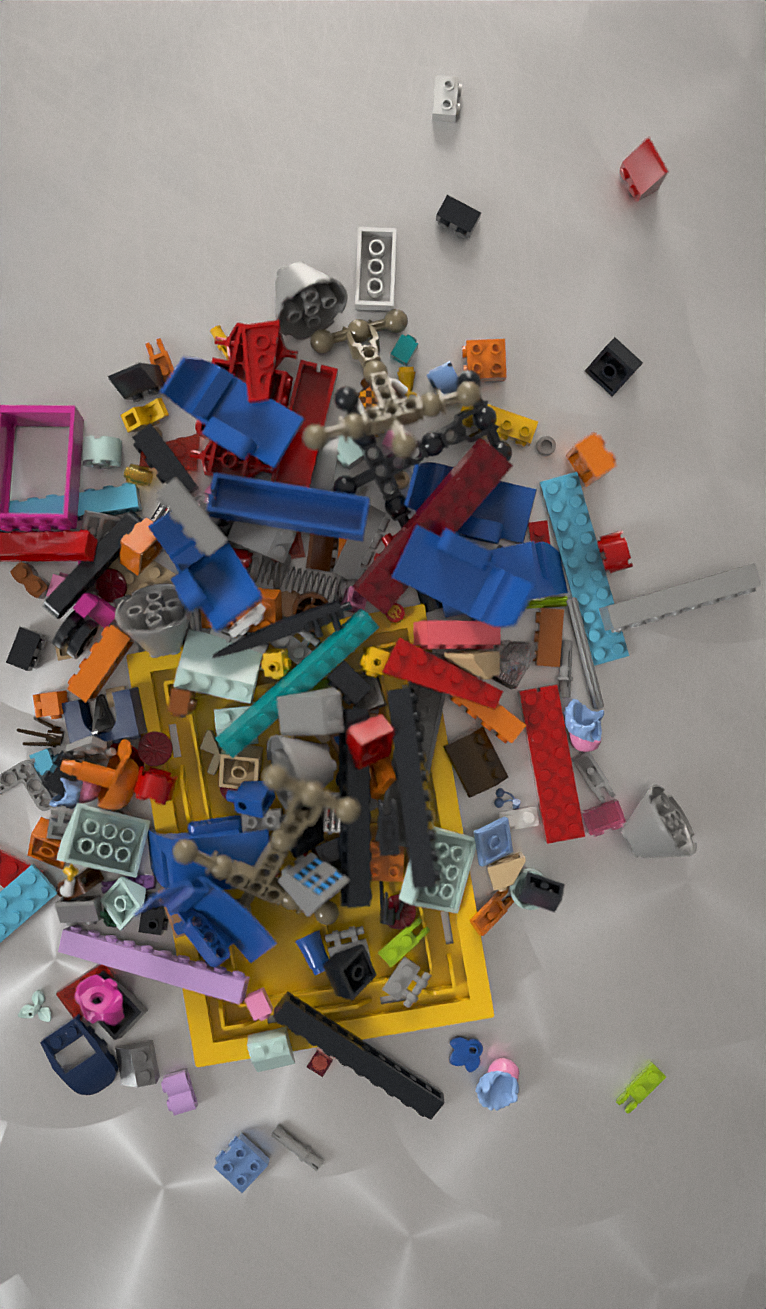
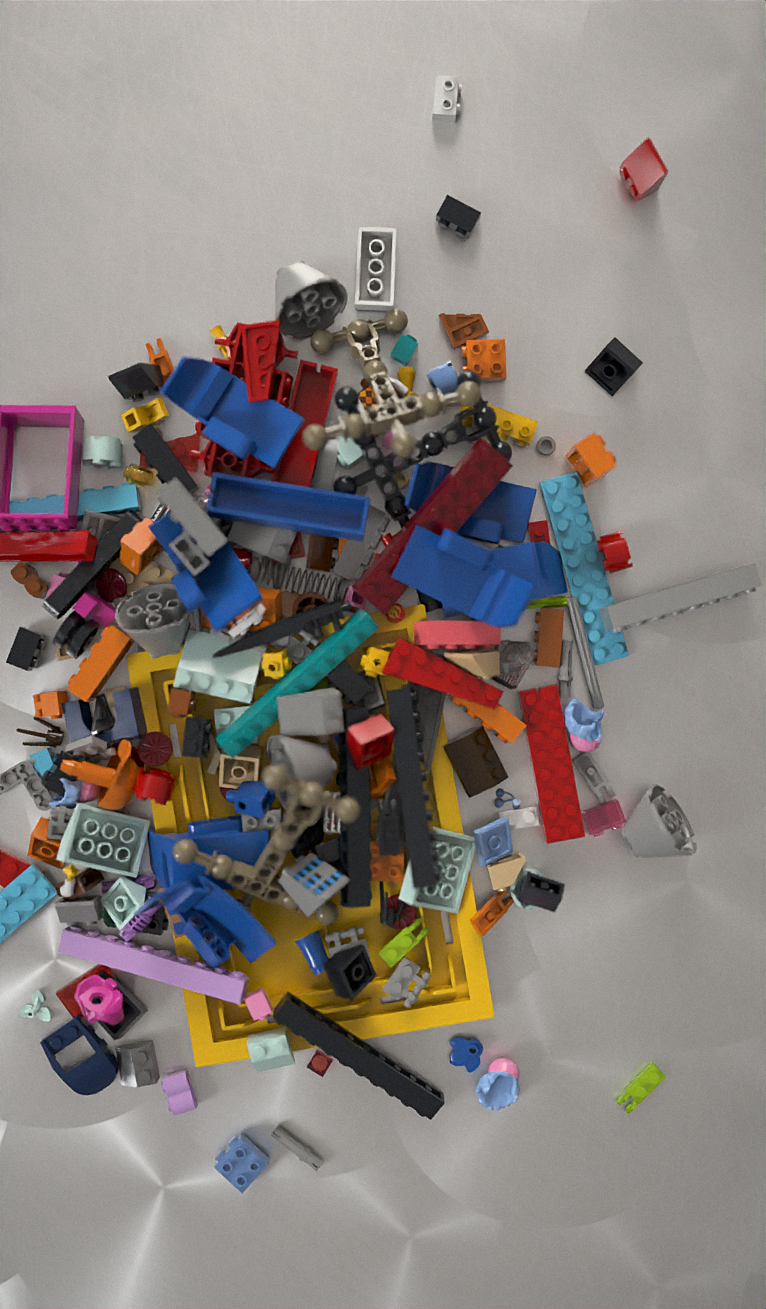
(137, 924): none -> medium lavender hinge
(189, 554): none -> light grey brick
(197, 737): none -> black brick
(463, 327): none -> dark orange wing

